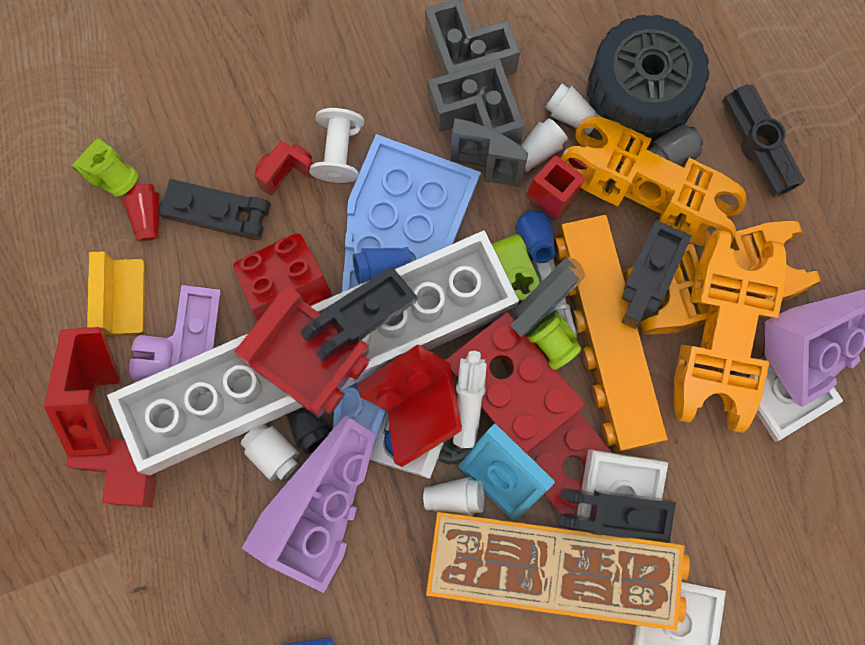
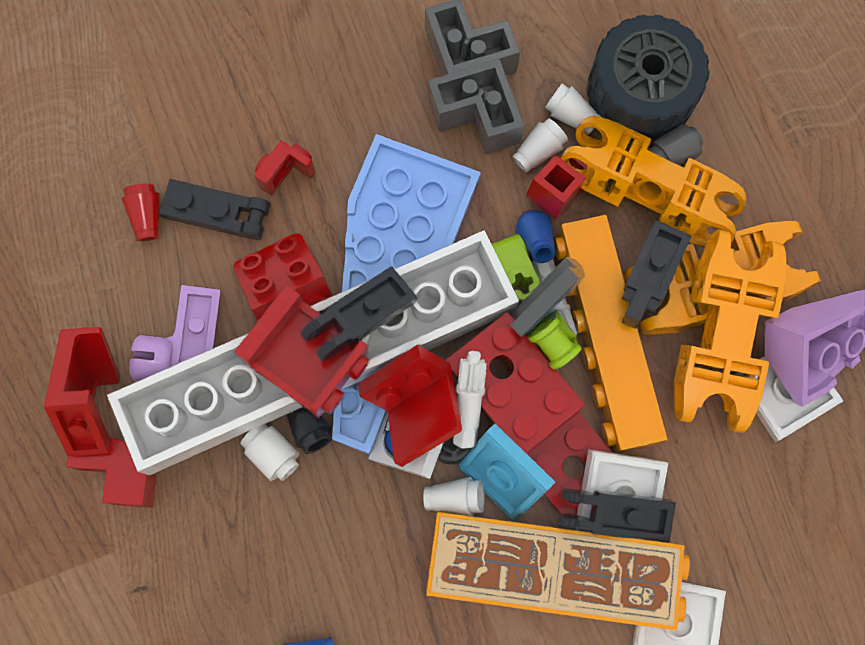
(105, 169): lime piece -> none
(116, 294): yellow panel -> none
(308, 518): lavender wedge -> none
(340, 125): white piece -> none
(376, 260): blue cone -> none
(487, 148): dark grey slope -> none
(772, 160): black piece -> none

